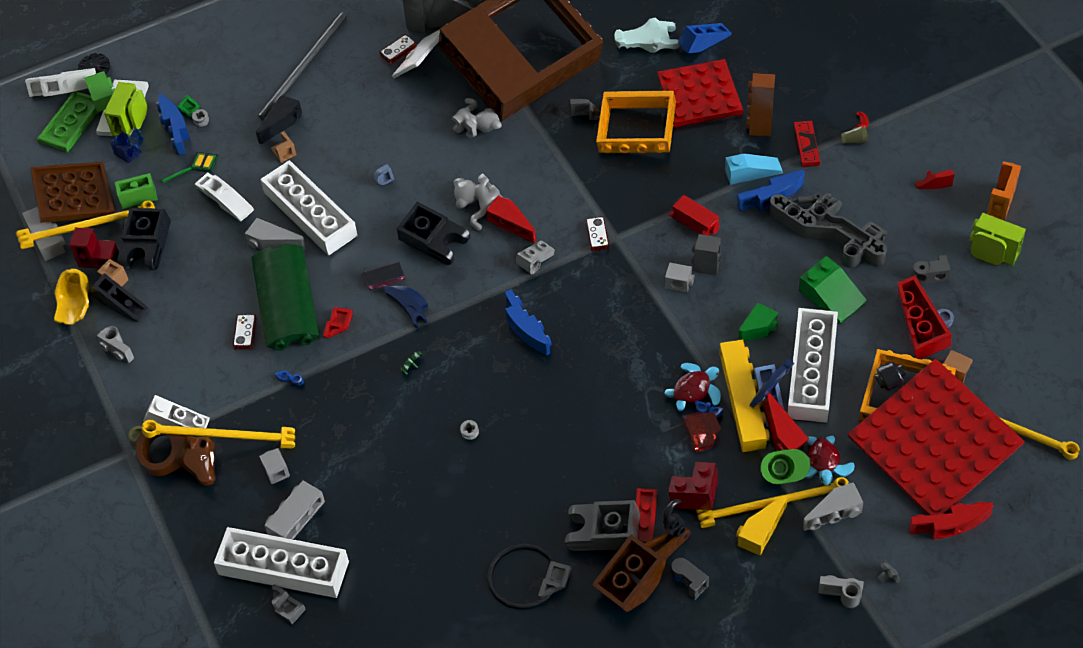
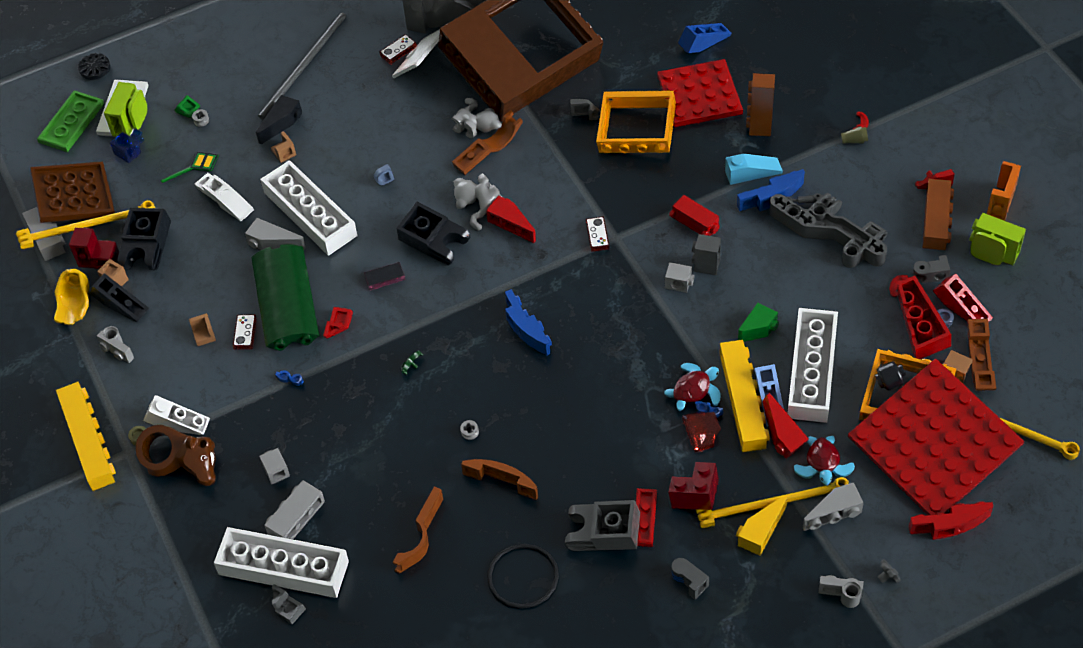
(58, 84): white slope -> none
(85, 436): none -> yellow brick
(100, 90): bright green brick -> none
(136, 190): bright green brick -> none
(173, 123): blue slope -> none
(202, 329): none -> medium nougat panel
(286, 436): yellow hinge -> none
(410, 300): dark blue piece -> none
(427, 513): none -> dark orange piece
(478, 467): none -> dark orange slope
(481, 148): none -> dark orange piece
(531, 257): light grey plate -> none
(555, 579): dark grey slope -> none
(639, 565): reddish brown slope -> none
(651, 36): light aqua animal -> none
(771, 382): dark blue piece -> none
(785, 466): bright green piece -> none
(806, 144): red tile -> none
(831, 289): green slope -> none
(894, 284): none -> red piece
(937, 214): none -> dark orange brick
(960, 299): none -> red slope
(979, 352): none -> dark orange slope

